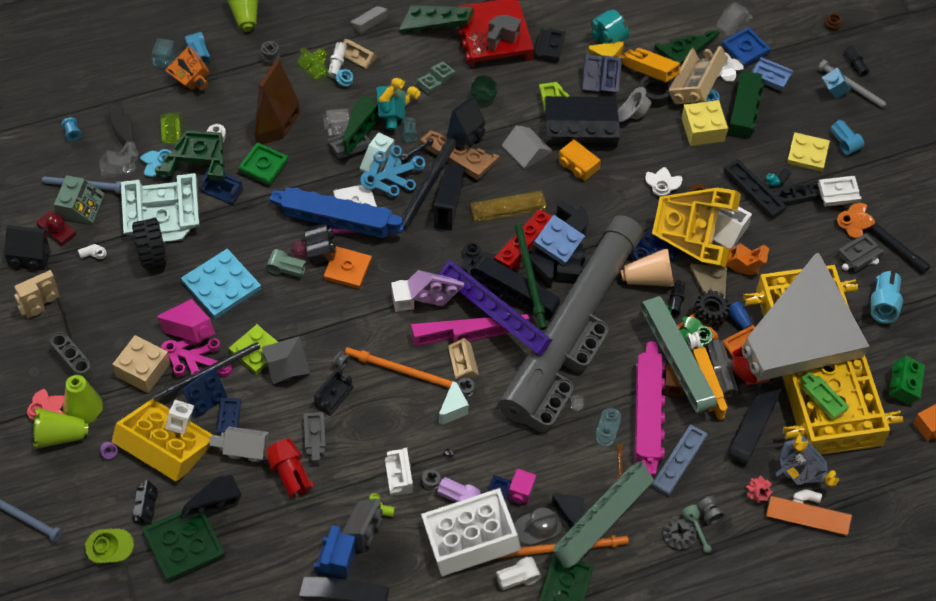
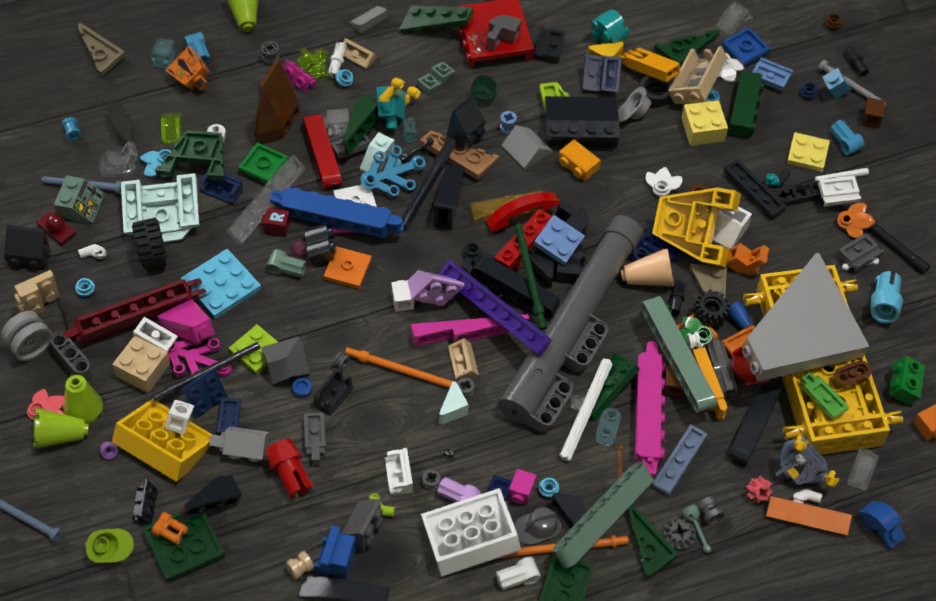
(26, 335): none -> light grey wheel
(85, 283): none -> medium azure plate
(104, 53): none -> dark tan wing
(132, 311): none -> dark red hinge
(155, 334): none -> white slope
(162, 525): none -> orange piece
(252, 215): none -> clear plate
(276, 222): none -> dark red brick
(298, 77): none -> dark pink hinge
(299, 565): none -> tan wheel
(302, 388): none -> blue tile
(322, 151): none -> red beam
(508, 121): none -> medium blue bush
(519, 205): none -> red slope
(548, 482): none -> medium azure plate
(585, 410): none -> white axle
(618, 377): none -> dark green wing
(651, 545): none -> dark green wing
(809, 90): none -> dark blue plate
(850, 374): none -> reddish brown plate
(859, 172): none -> white bar
(862, 469): none -> clear brick
(873, 112): none -> reddish brown brick
(885, 520): none -> blue brick

